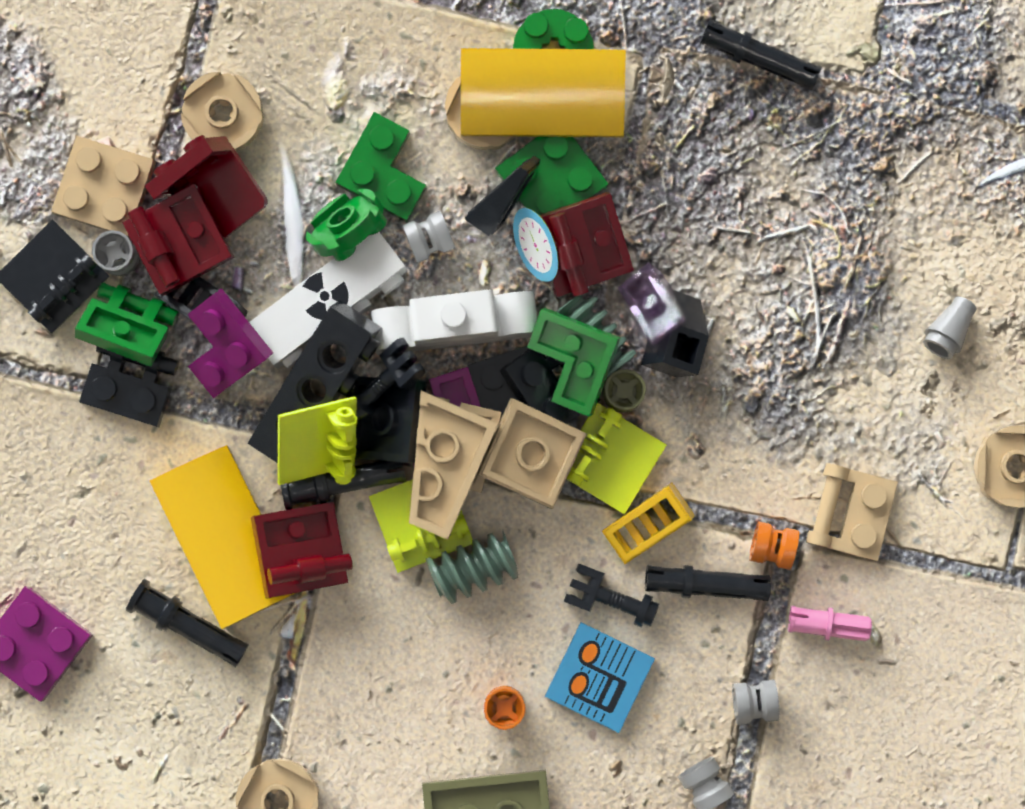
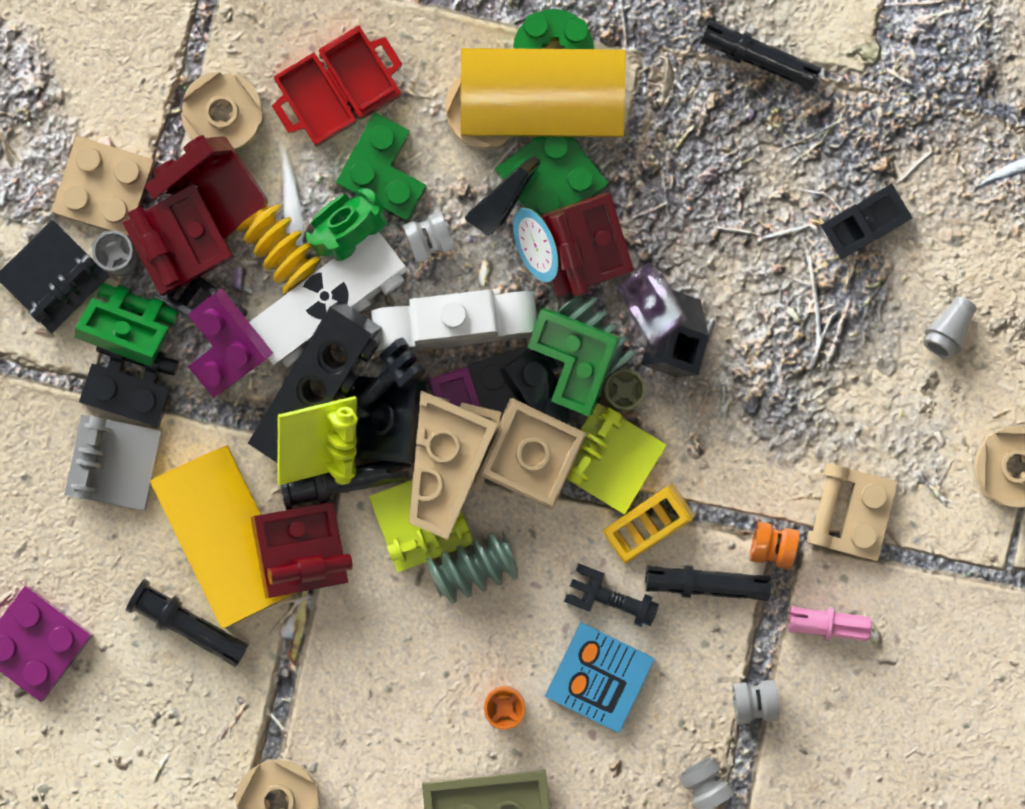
(113, 462): none -> light grey hinge
(279, 247): none -> yellow piece
(352, 76): none -> red piece
(866, 221): none -> black slope

